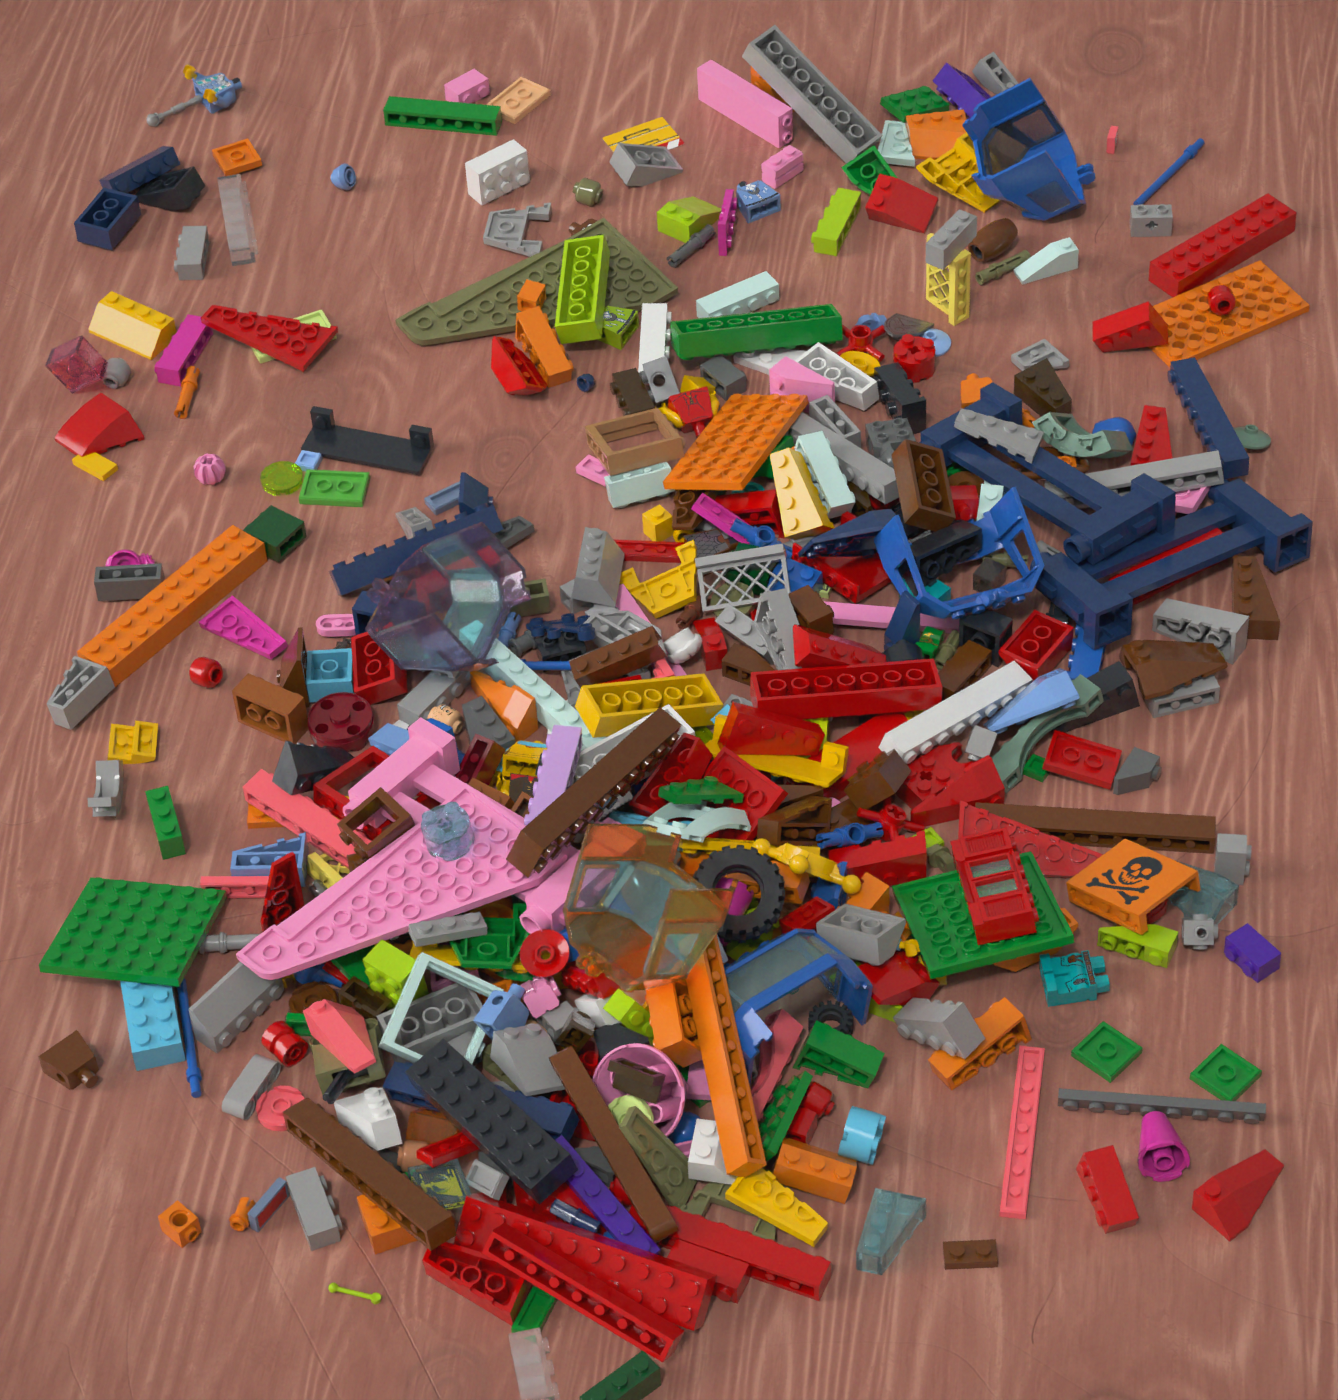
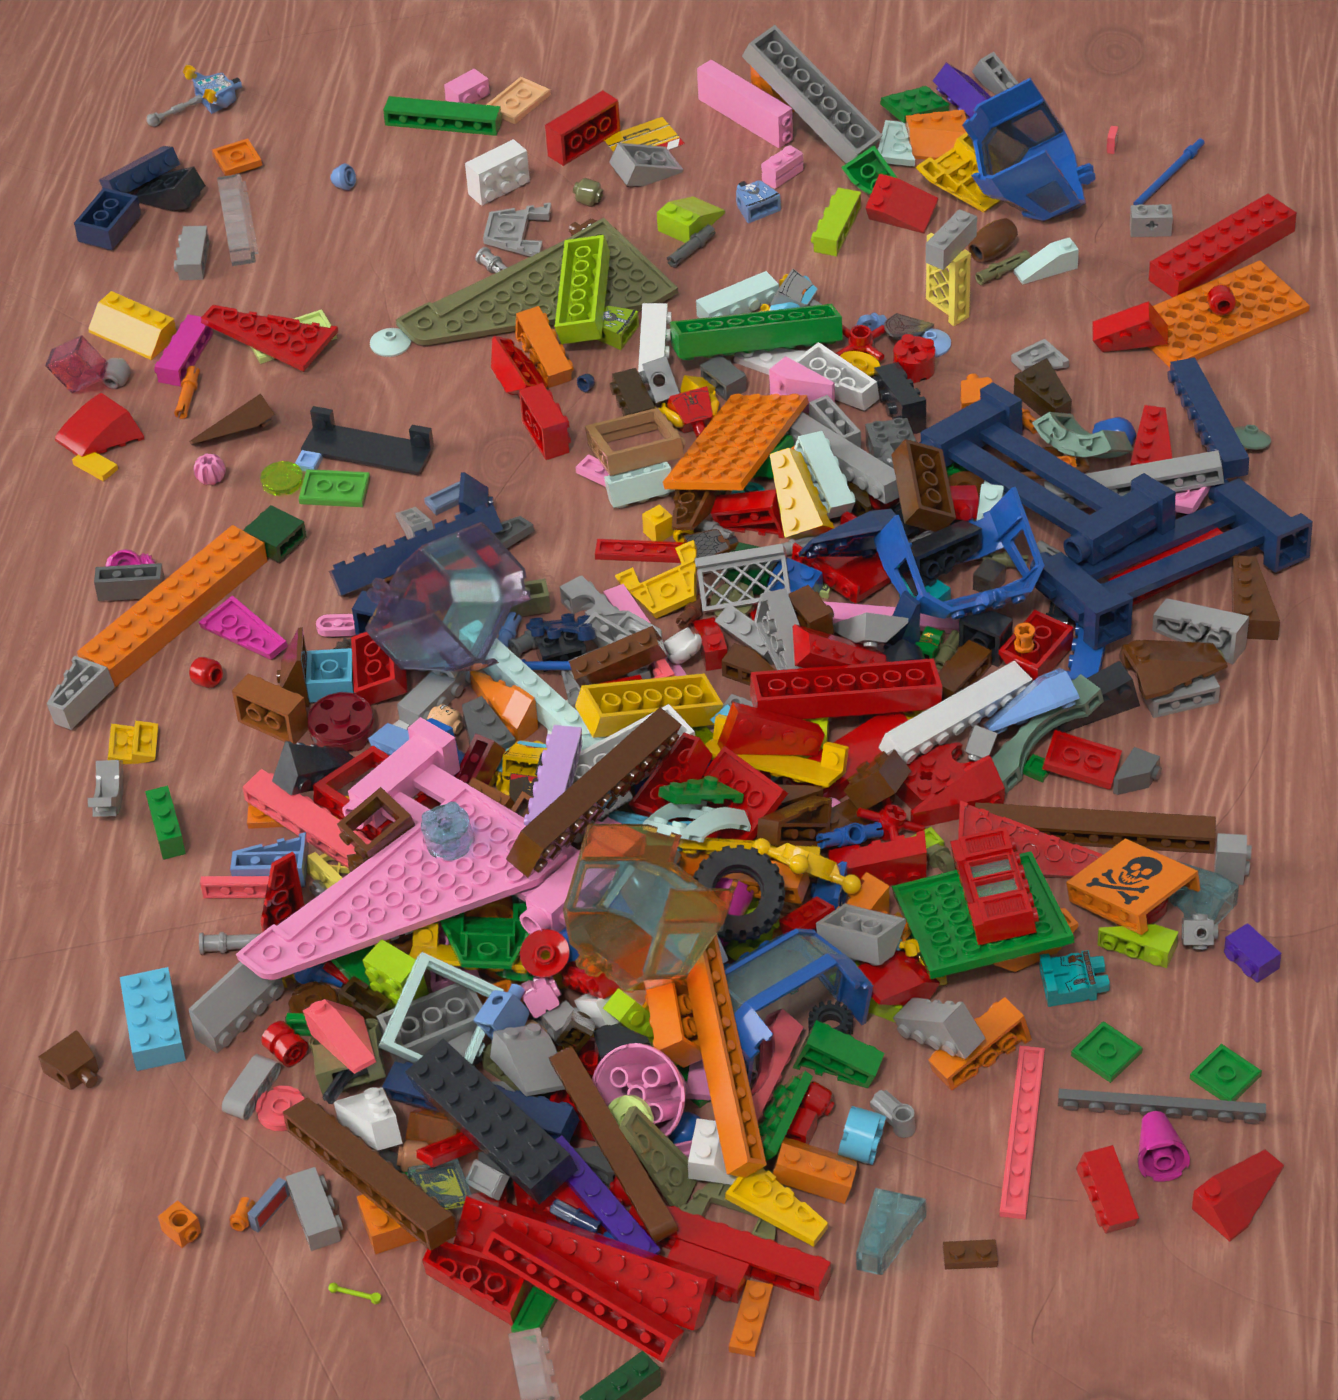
(133, 931): green plate -> none
(193, 1072): blue bar -> none
(248, 416): none -> reddish brown wedge
(389, 342): none -> light aqua dish
(447, 929): light grey plate -> none
(489, 260): none -> light grey pin
(531, 295): orange brick -> none
(545, 421): none -> red brick
(582, 128): none -> red brick
(598, 568): light grey slope -> none
(637, 1079): dark brown panel -> none
(717, 515): dark pink tile -> none
(725, 224): dark pink wing -> none
(751, 1318): none -> orange plate
(758, 536): blue pin -> none
(793, 293): none -> light grey torso
(870, 628): none -> light grey wedge
(898, 1115): none -> light grey piece
(1012, 436): light grey wing -> none
(1022, 636): none -> orange bush

